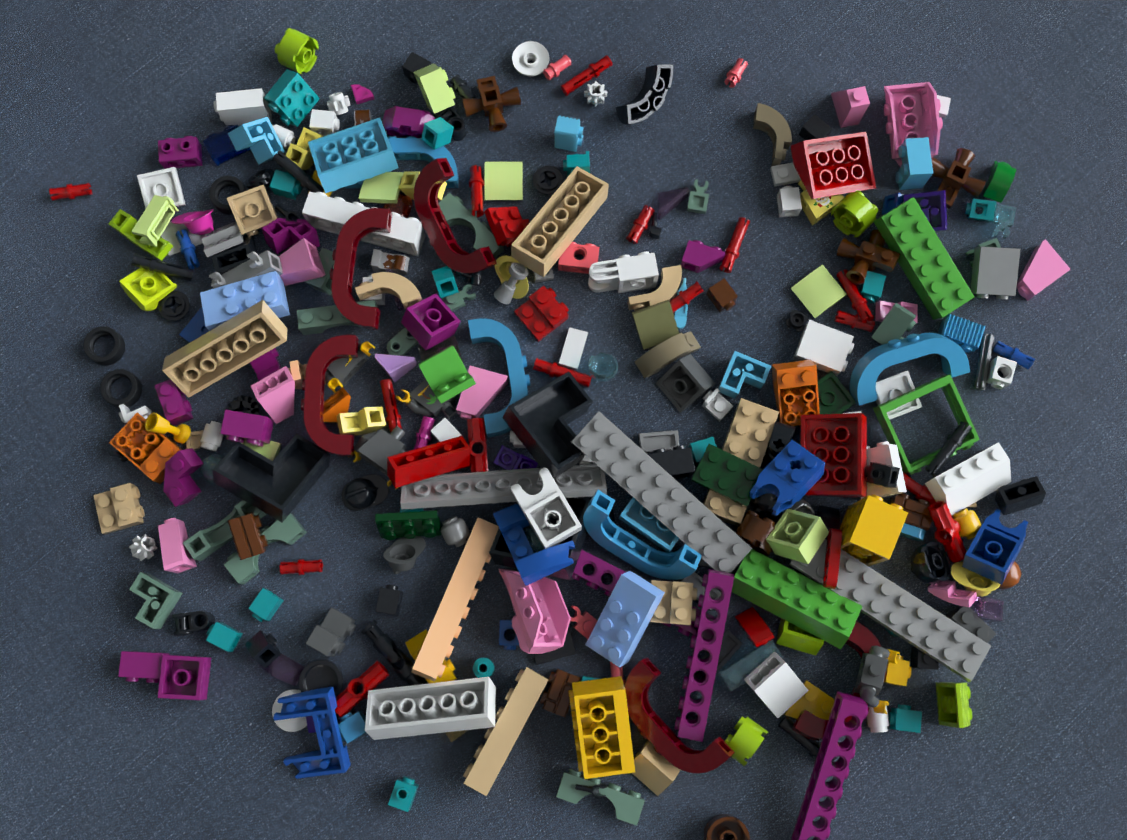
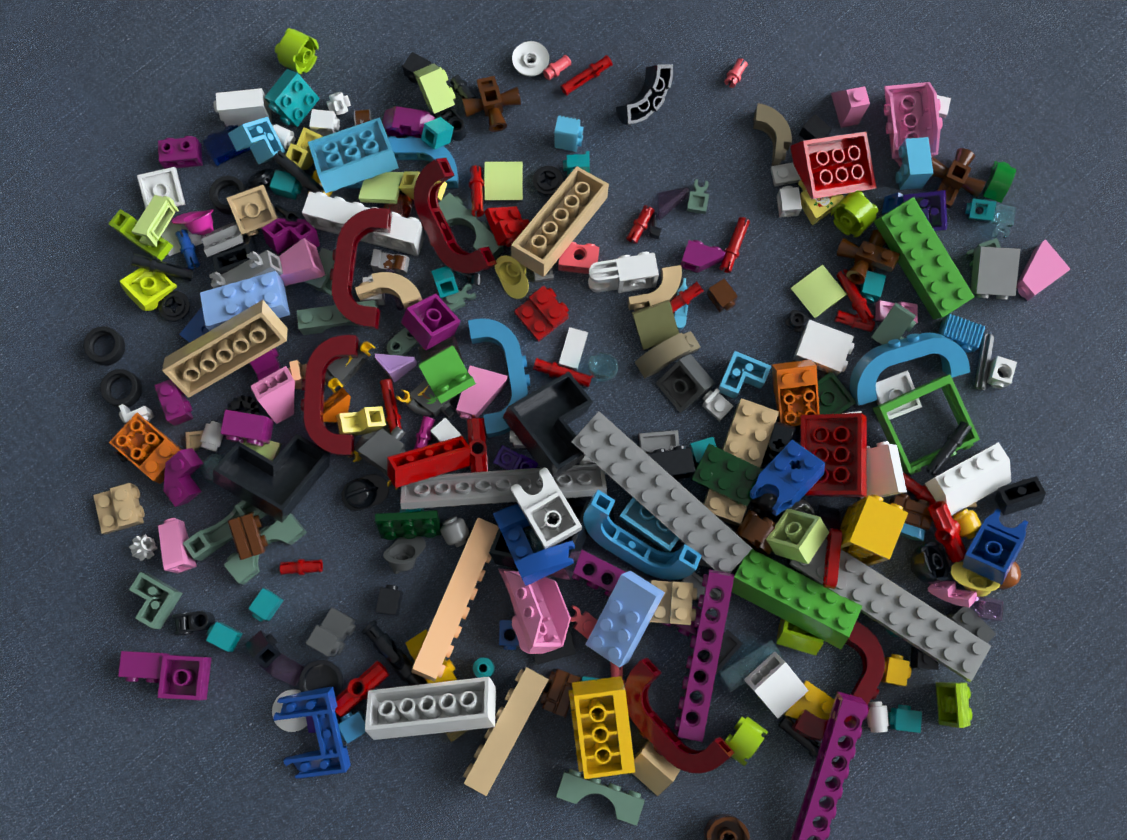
(70, 191): red pin -> none
(158, 424): yellow piece -> none
(361, 94): dark pink tile -> none
(403, 793): teal brick -> none
(506, 290): light grey piece -> none
(594, 790): black hand -> none
(595, 93): white gear -> none
(754, 627): red slope -> none
(872, 675): dark grey torso -> none
(888, 474): black brick -> none
(1013, 354): blue pin -> none

